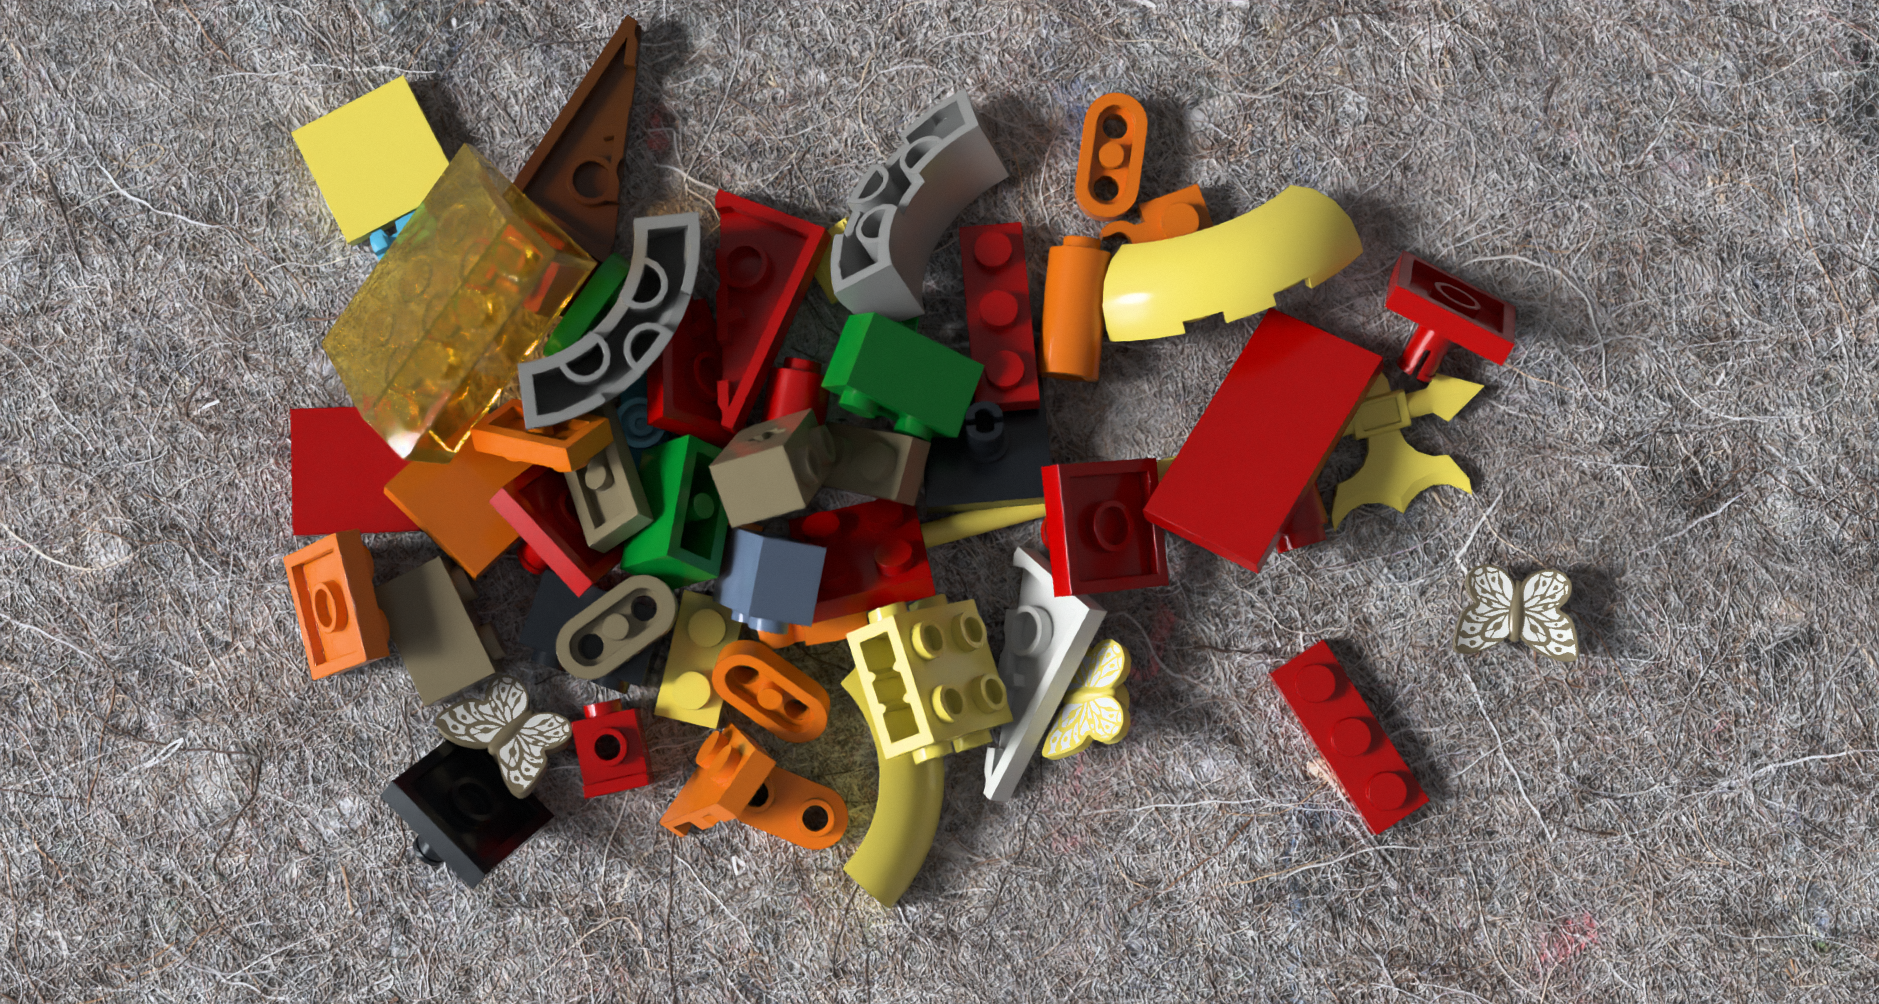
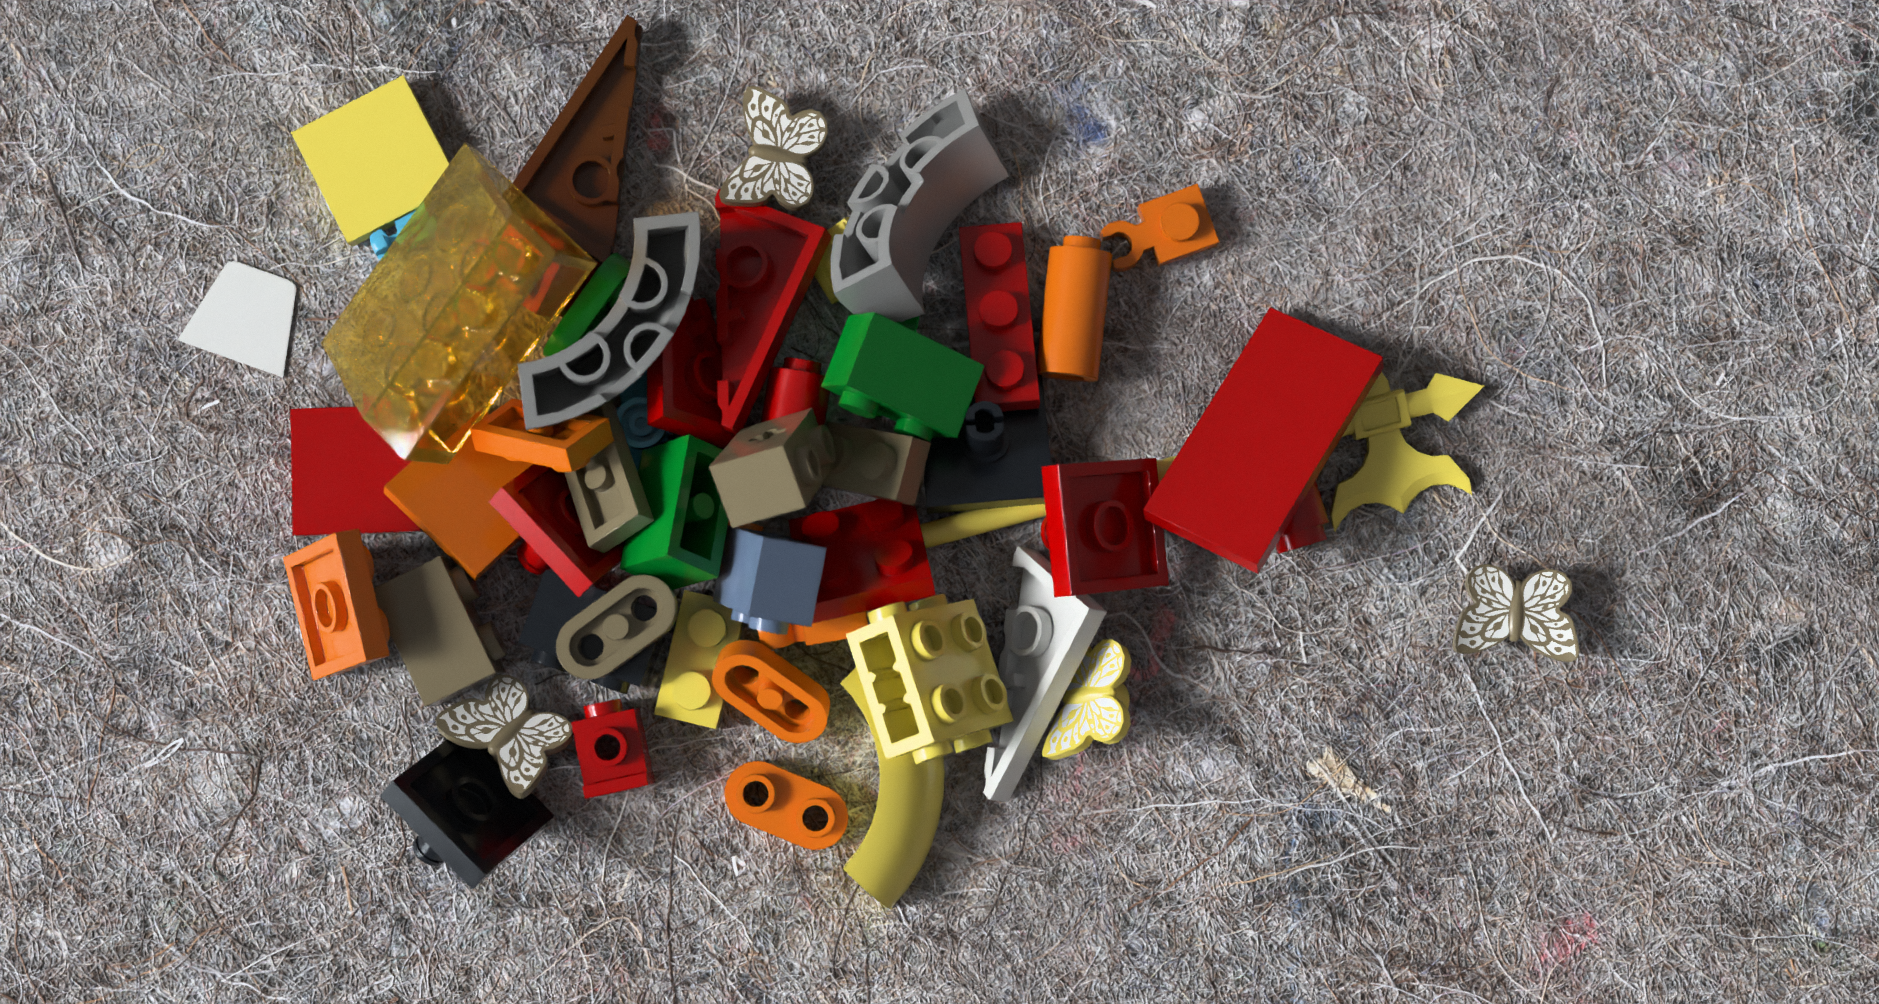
(245, 318): none -> white sticker
(723, 783): orange wing -> none
(777, 154): none -> dark tan animal
(1110, 158): orange plate -> none
(1227, 266): light yellow brick -> none
(1348, 737): red plate -> none
(1446, 313): red tile -> none

